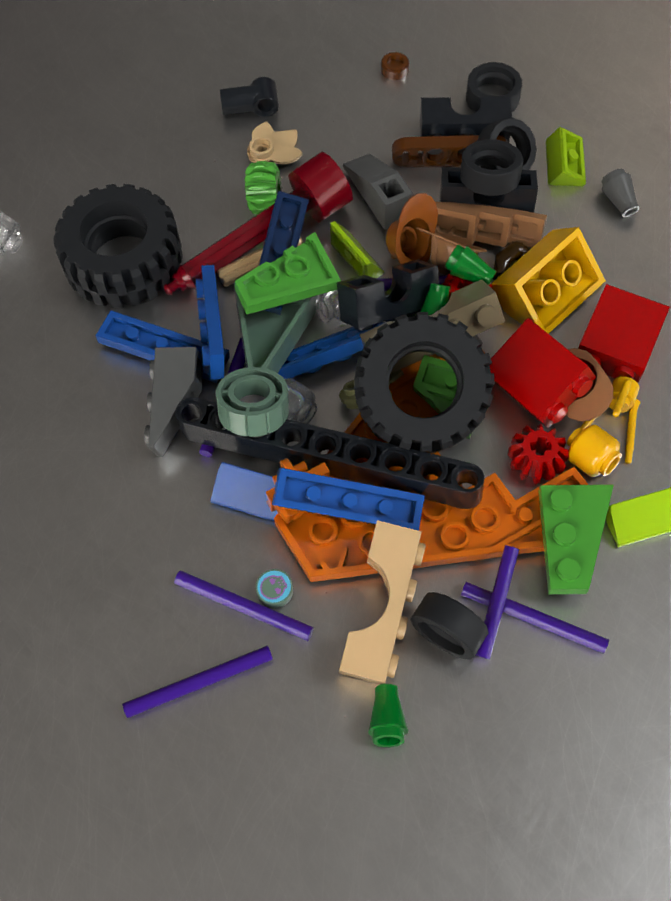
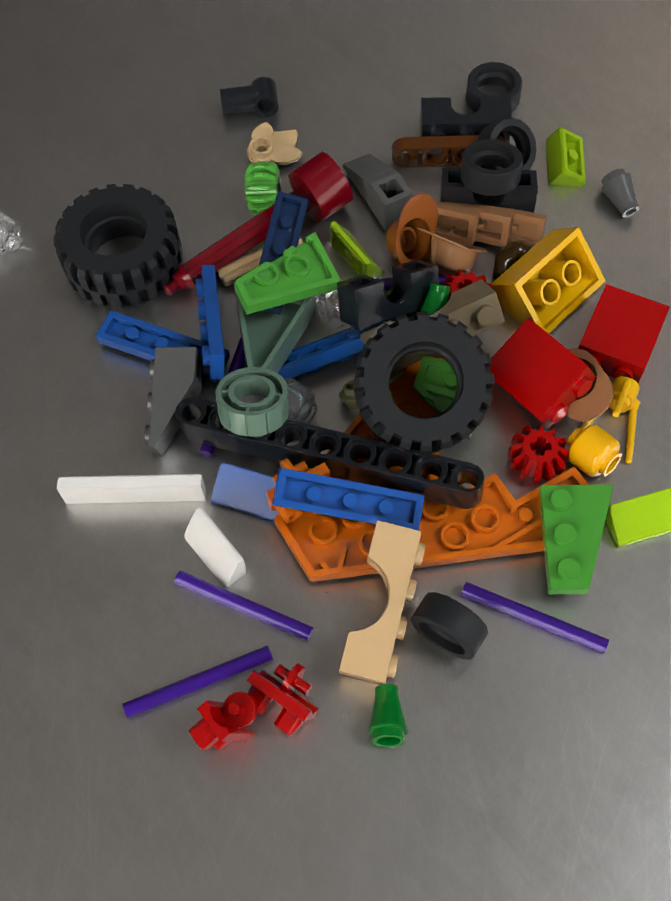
(132, 488): none -> white tile
(214, 549): none -> white slope
(225, 721): none -> red hips
(274, 588): tile -> none
(295, 707): none -> red hips
(395, 66): reddish brown tile -> none
(469, 266): green cone -> none
(498, 599): dark purple bar -> none

